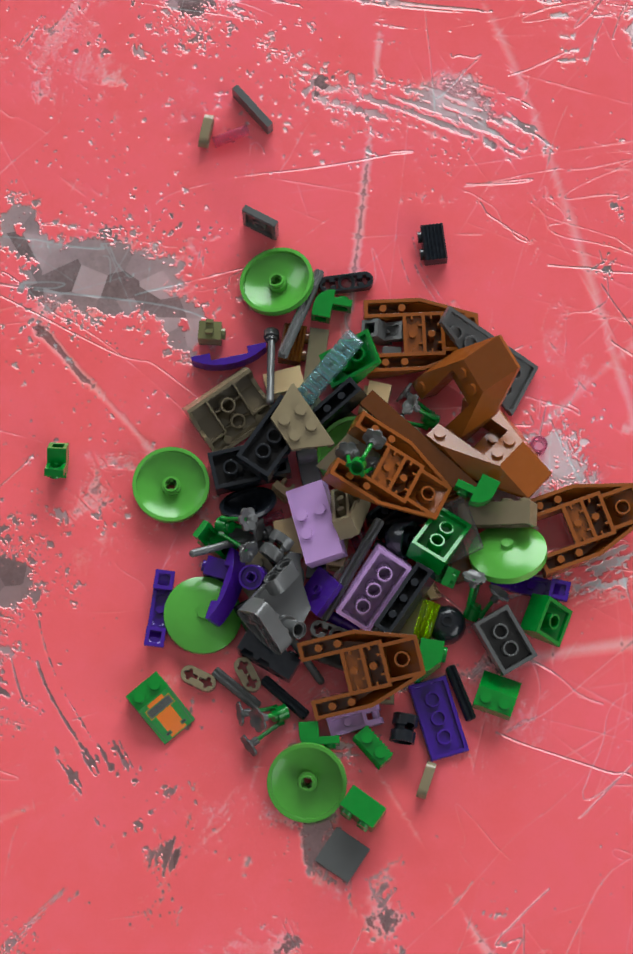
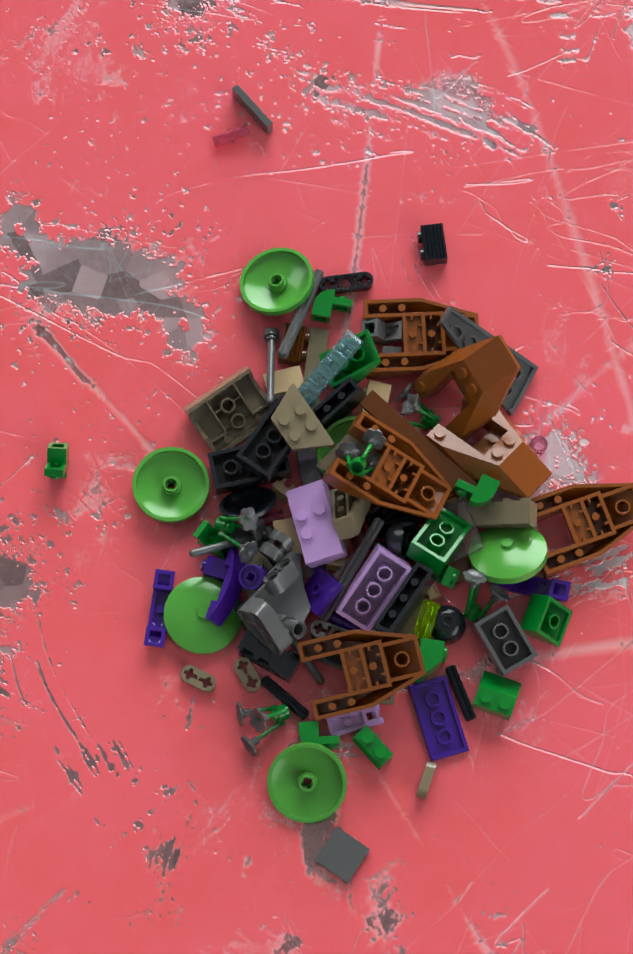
(160, 707): green slope -> none
(206, 131): dark tan beam -> none
(211, 332): olive brick -> none
(228, 363): dark purple slope -> none
(236, 688): dark grey axle -> none
(260, 222): dark grey tile -> none
(362, 809): green brick -> none
(403, 728): black wheel -> none

